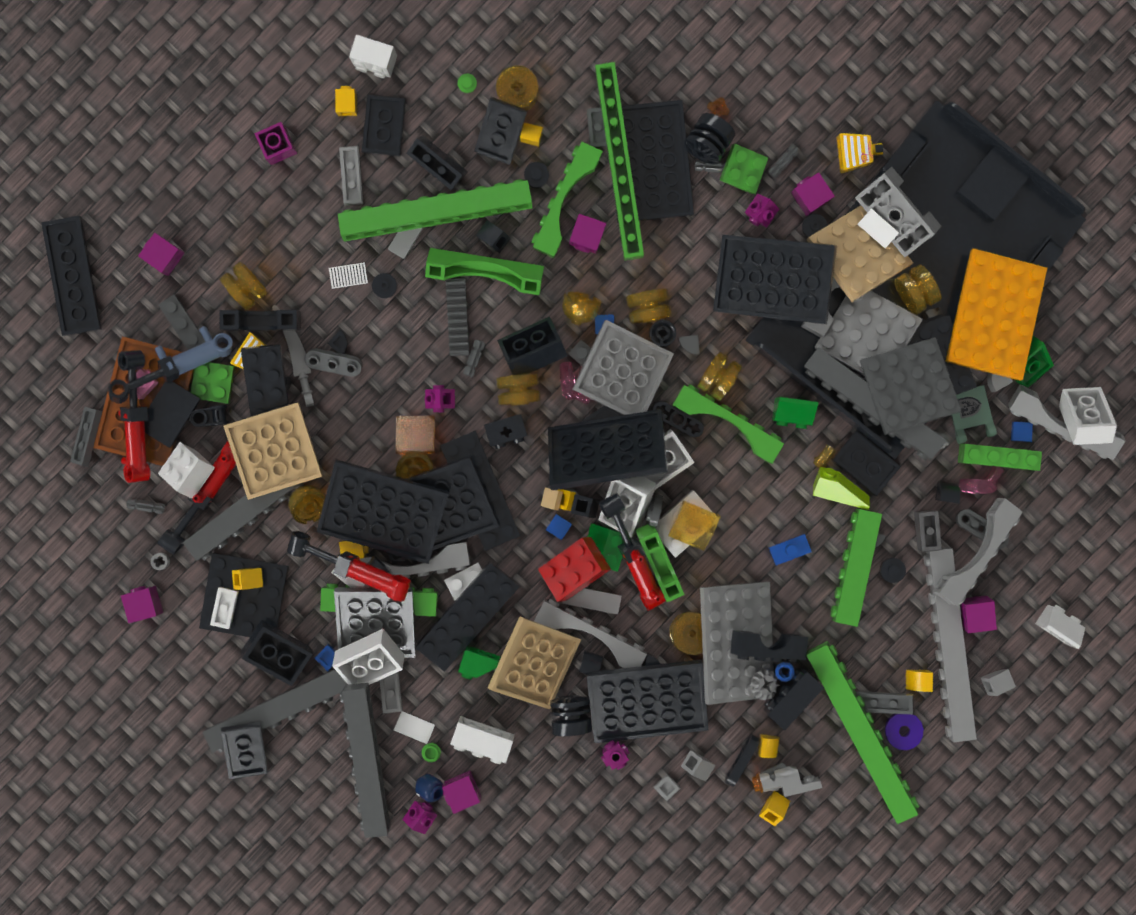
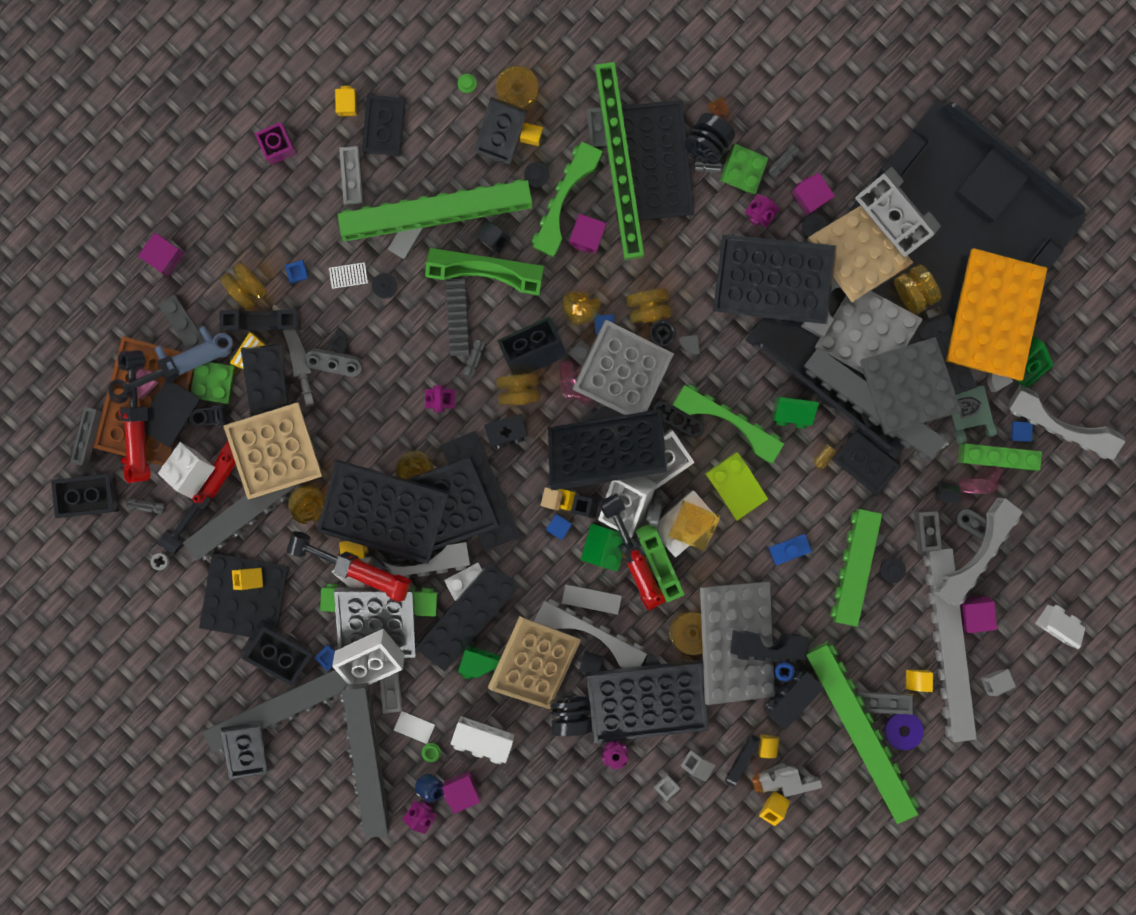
(71, 275): black plate -> none
(85, 495): none -> black brick
(141, 603): magenta head -> none
(224, 607): white plate -> none
(296, 271): none -> blue tile
(373, 56): white brick -> none
(415, 434): clear orange tile -> none
(436, 162): black brick -> none
(574, 569): red brick -> none
(719, 376): clear yellow wheel -> none
(736, 485): none -> lime slope
(758, 682): light grey gear -> none
(836, 487): lime slope -> none
(856, 151): yellow torso -> none
(878, 228): white sticker -> none
(1087, 416): white brick -> none

